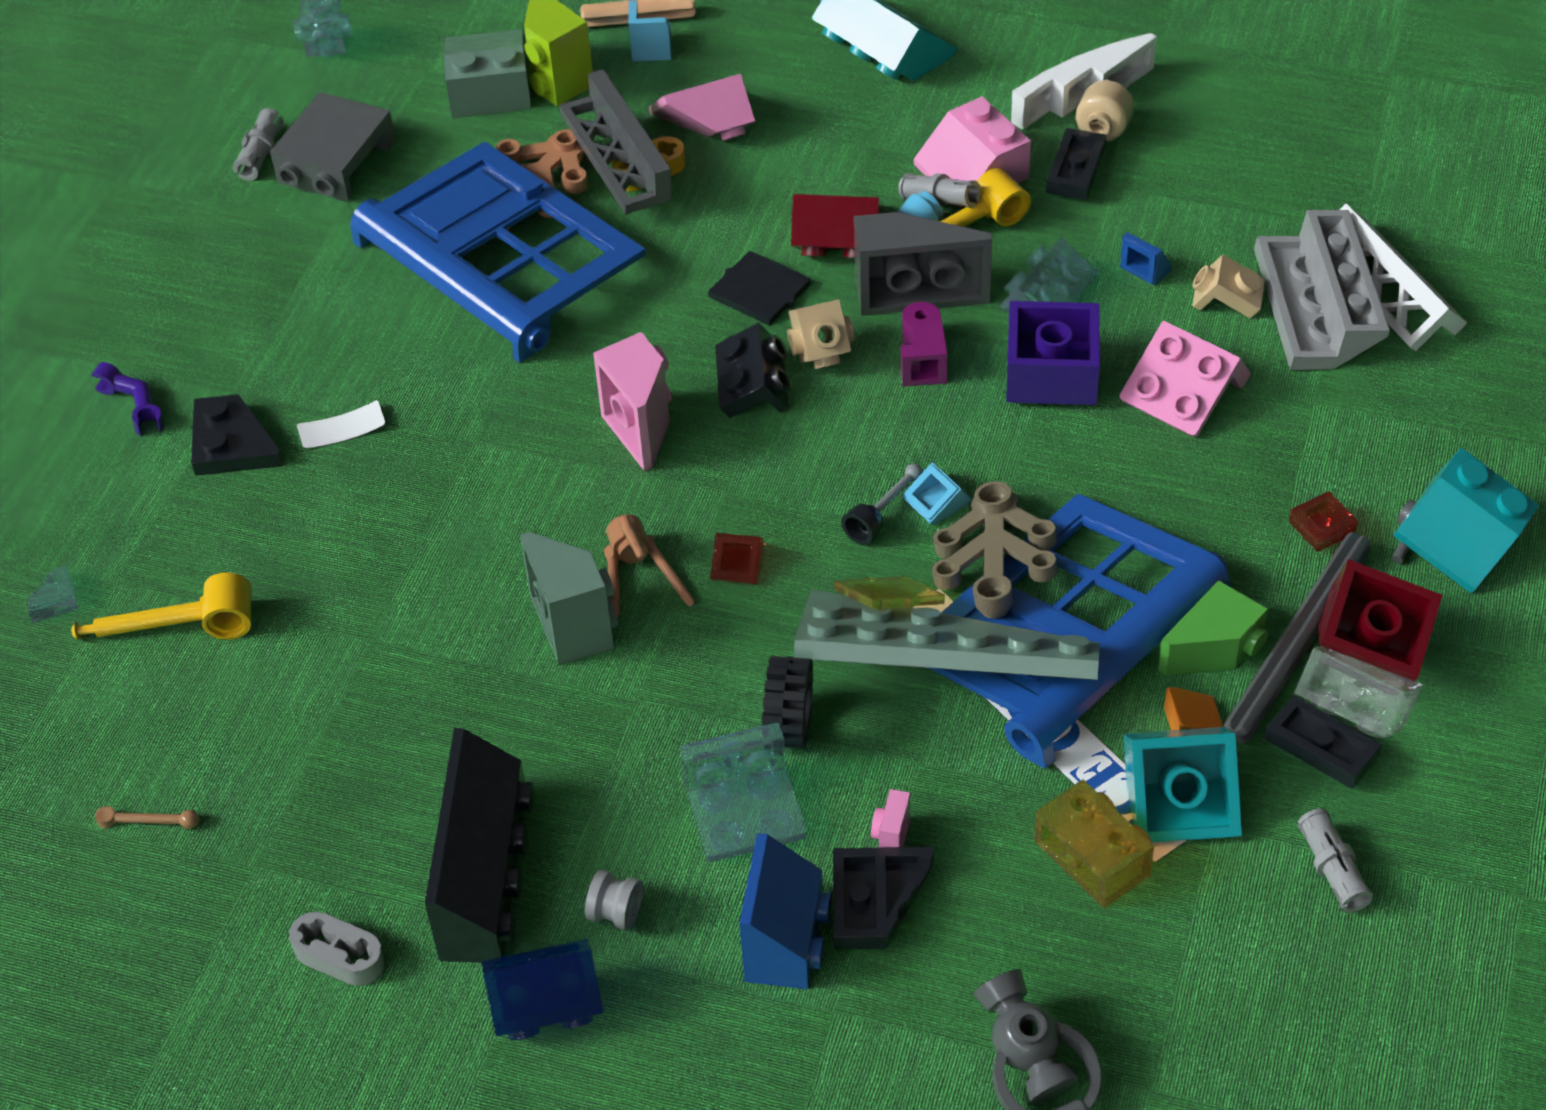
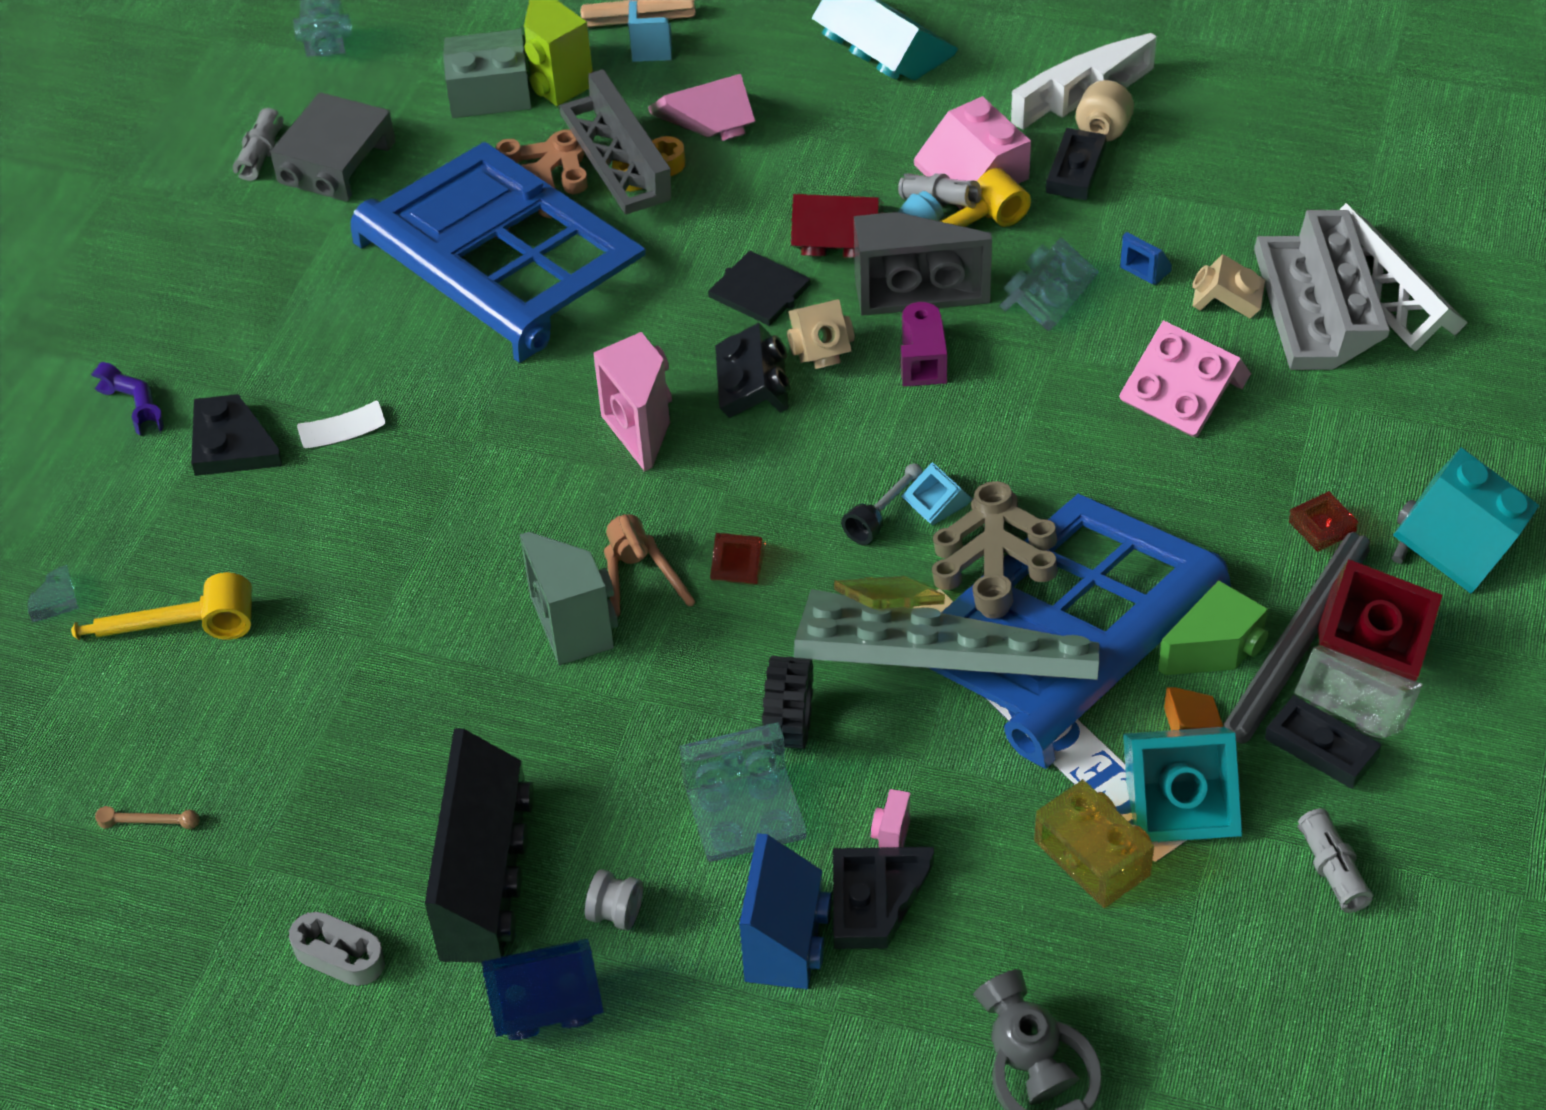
(1053, 352): dark purple brick -> none

